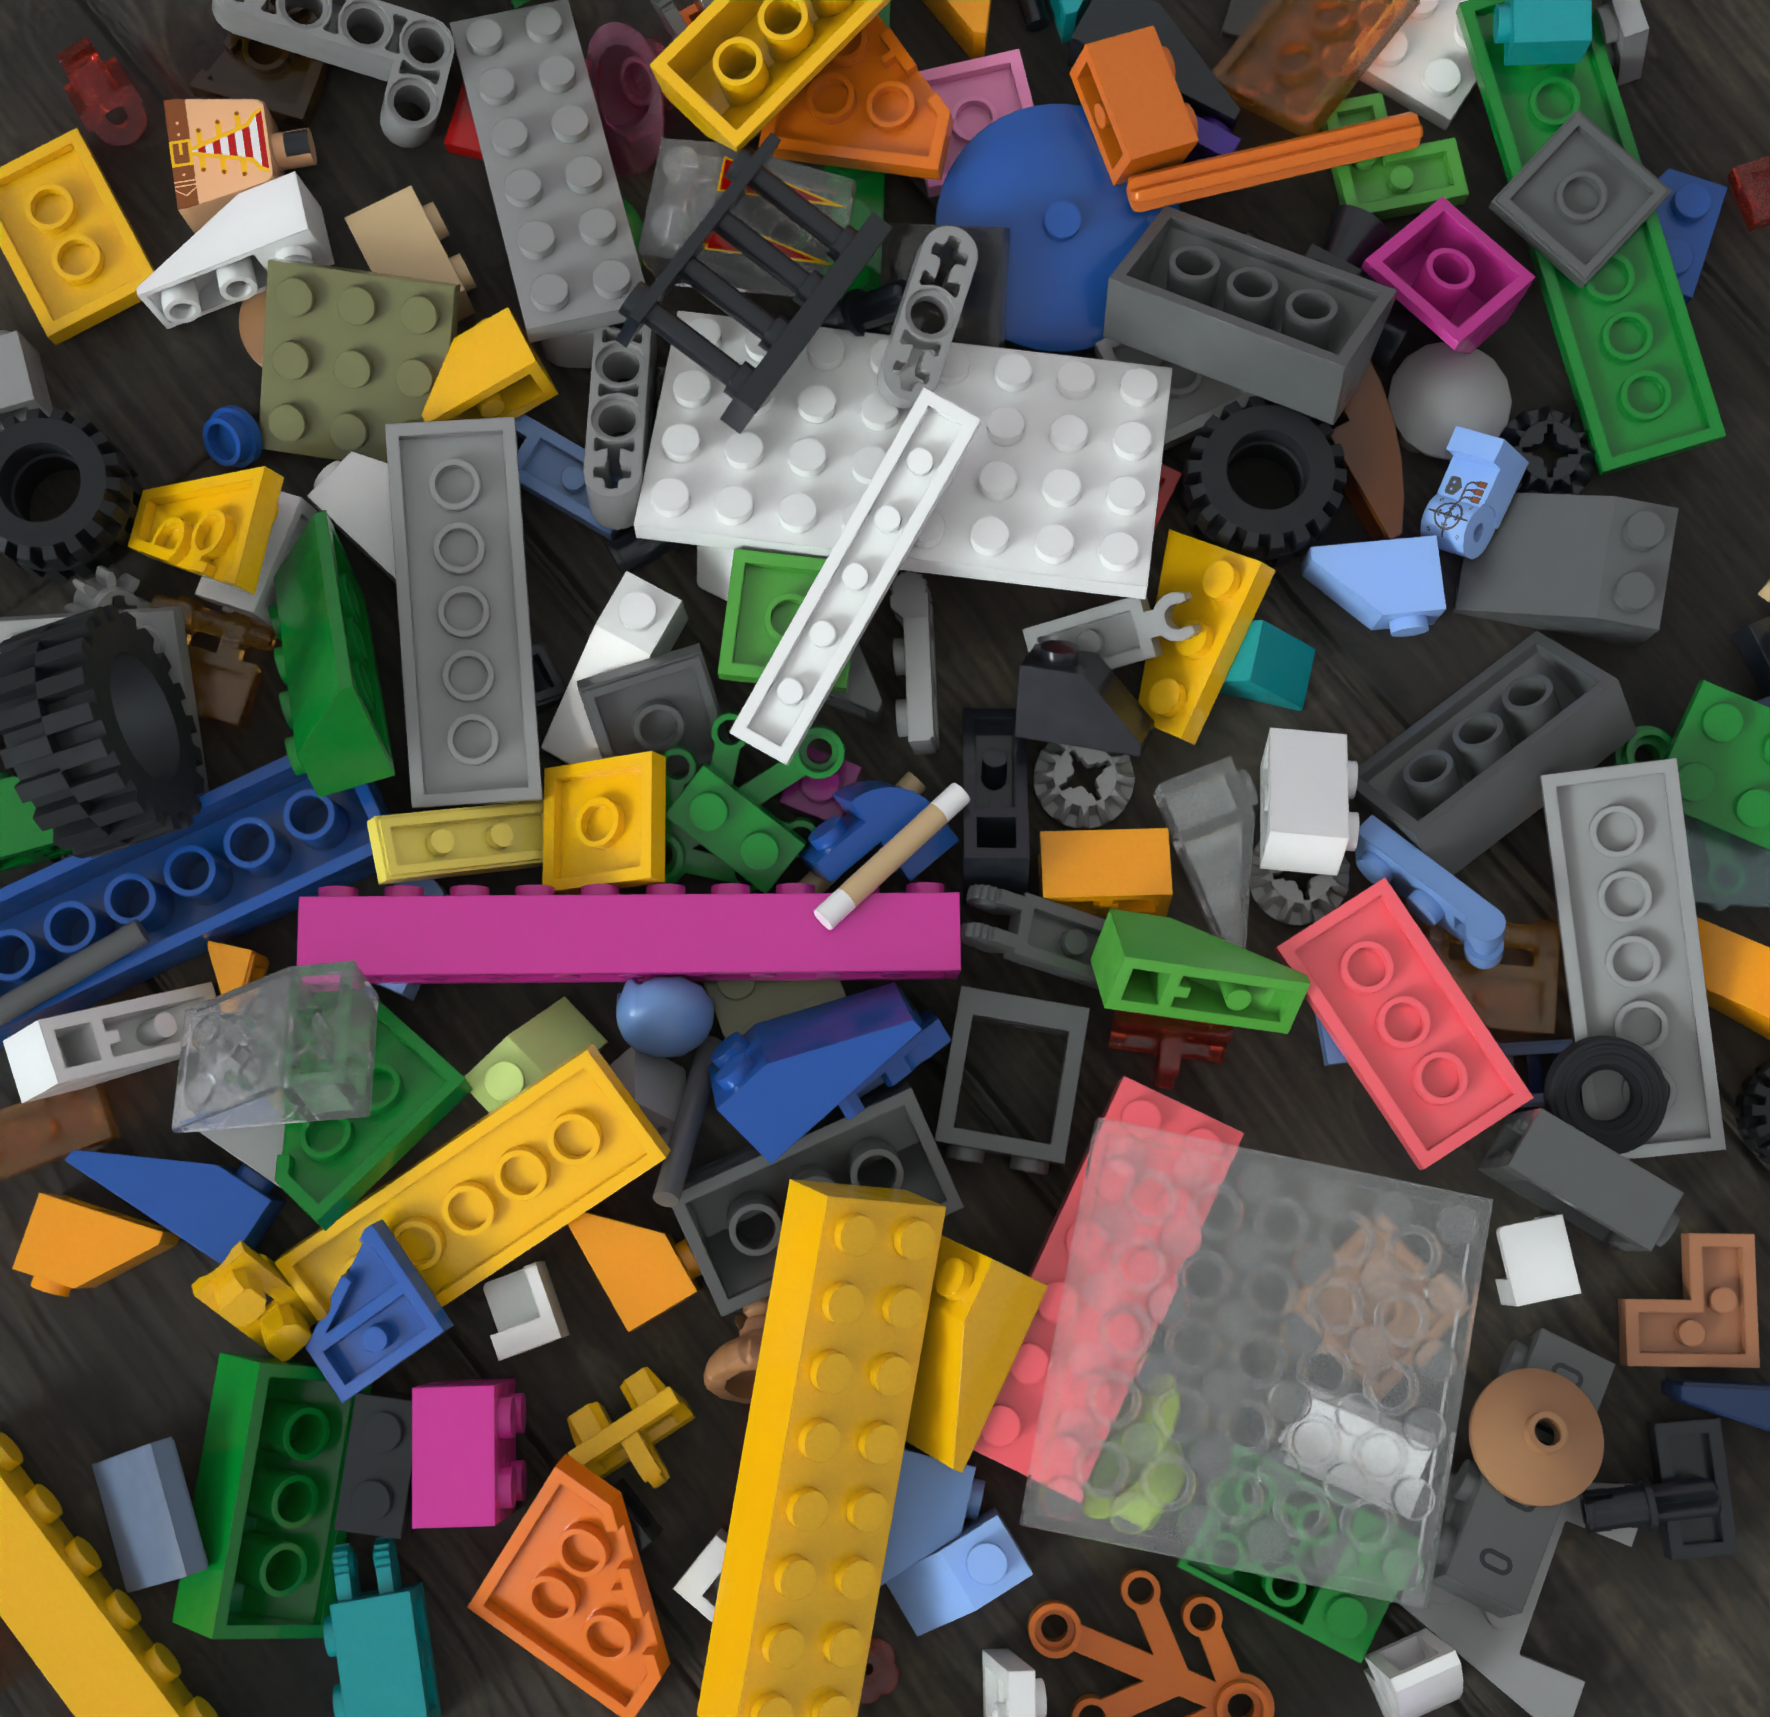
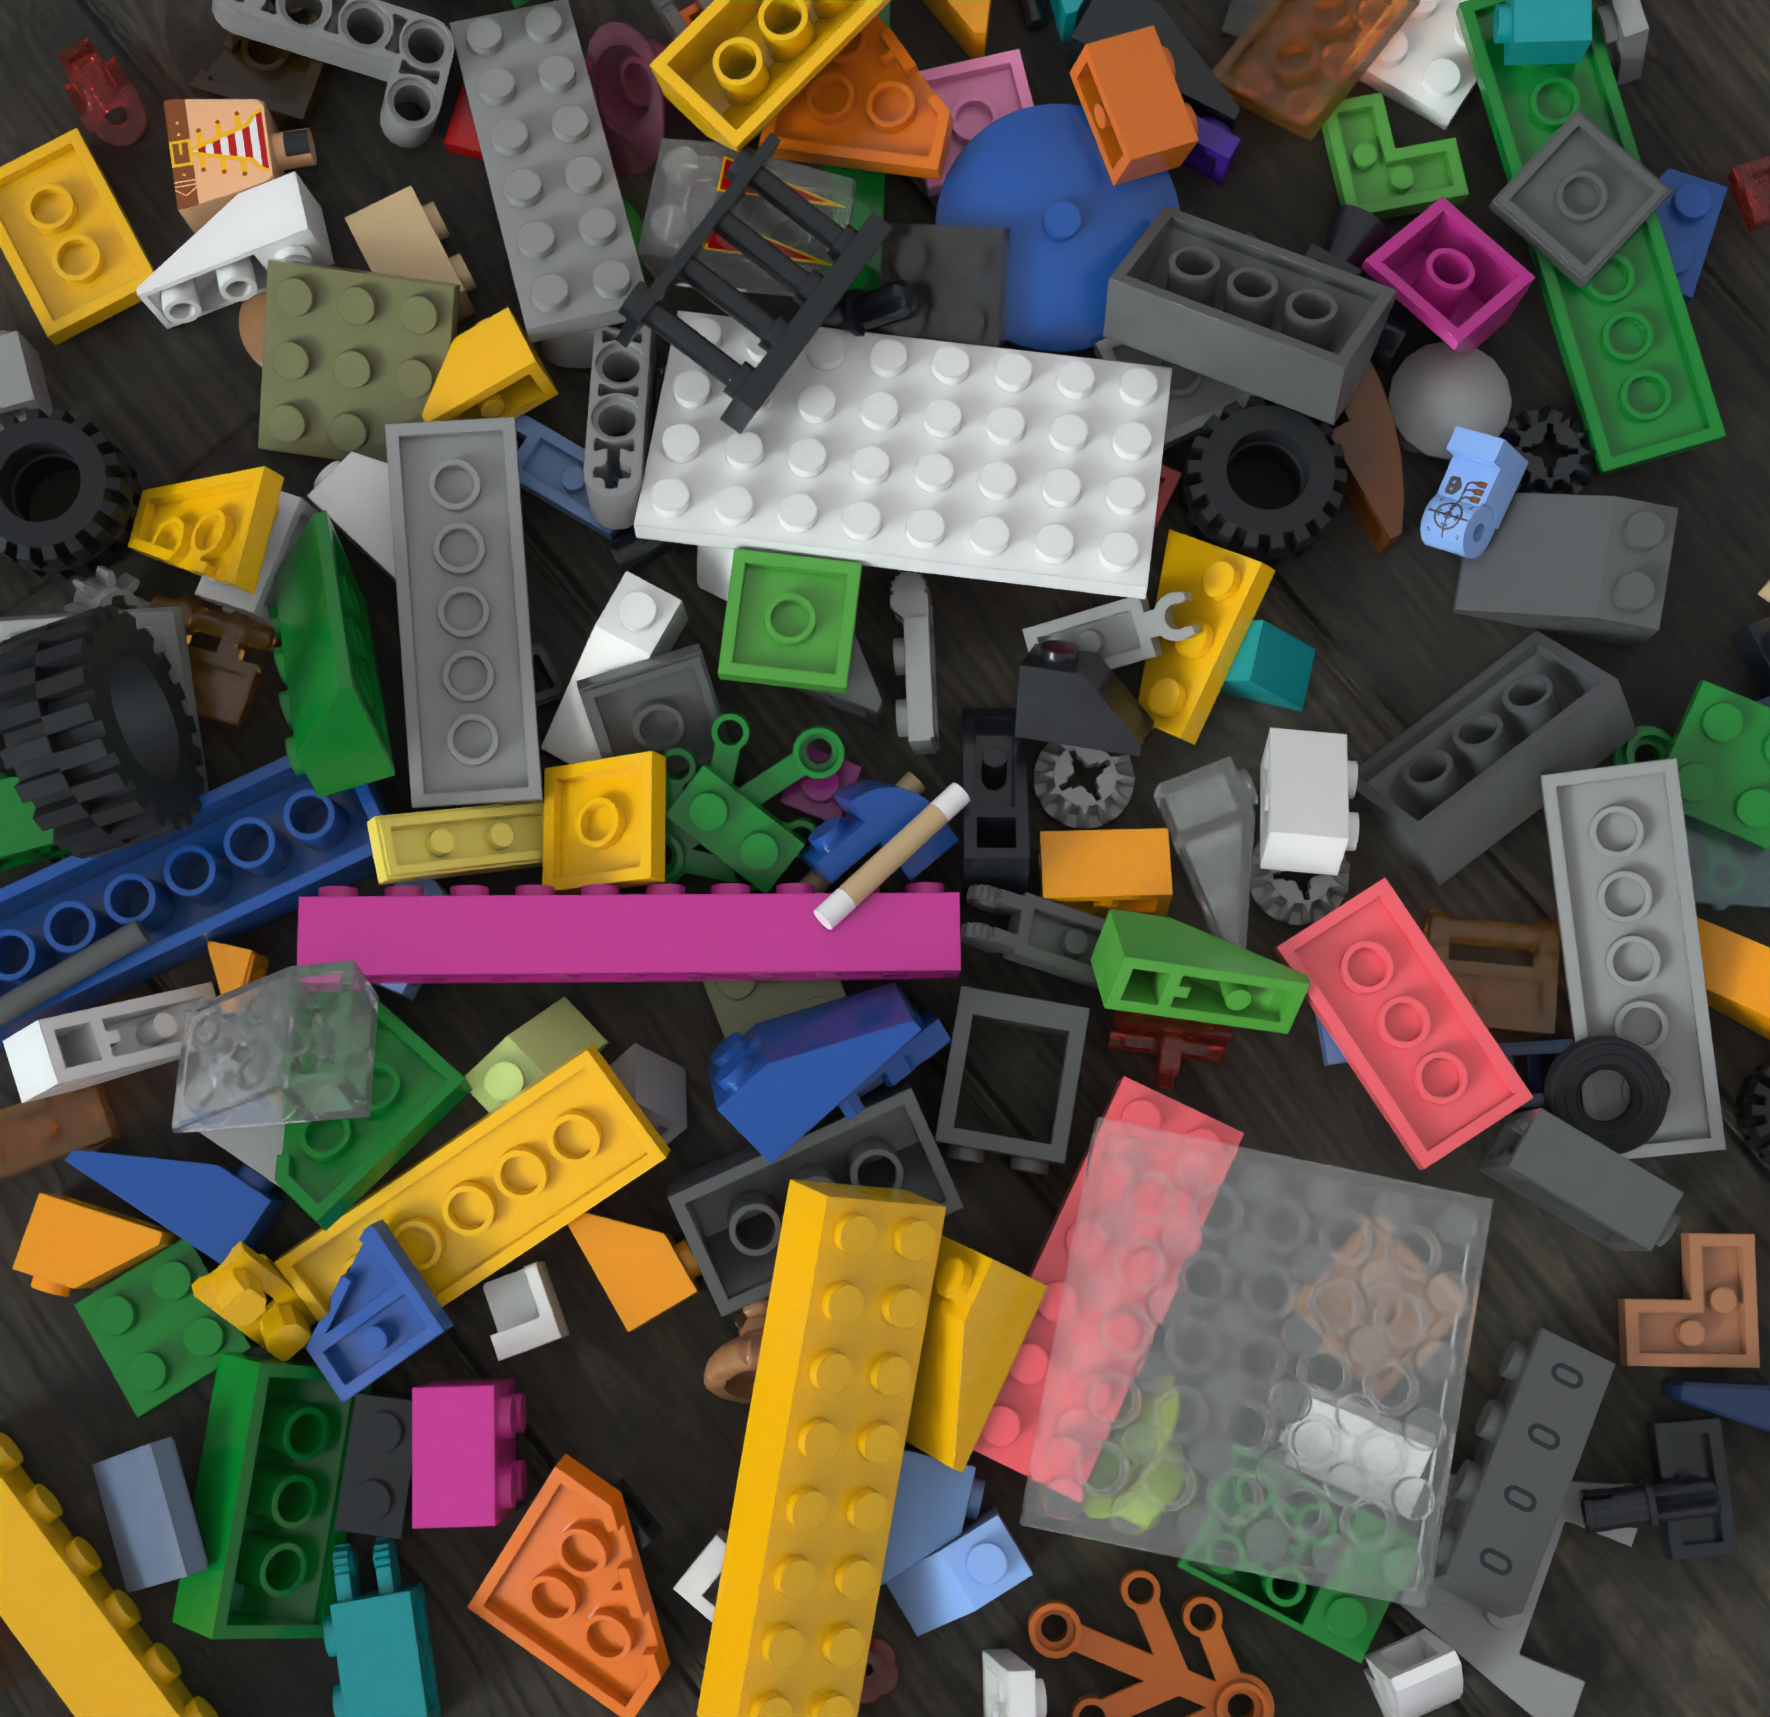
(156, 1329): none -> green plate
(232, 437): blue plate -> none
(609, 1445): yellow hips -> none
(664, 1016): medium blue hair -> none
(686, 1127): dark grey bar -> none
(856, 576): white plate -> none
(958, 281): light grey beam -> none
(1273, 162): orange axle -> none
(1382, 582): light blue slope -> none
(1432, 892): medium blue plate -> none
(1511, 1454): medium nougat dish -> none
(1536, 1261): white panel -> none

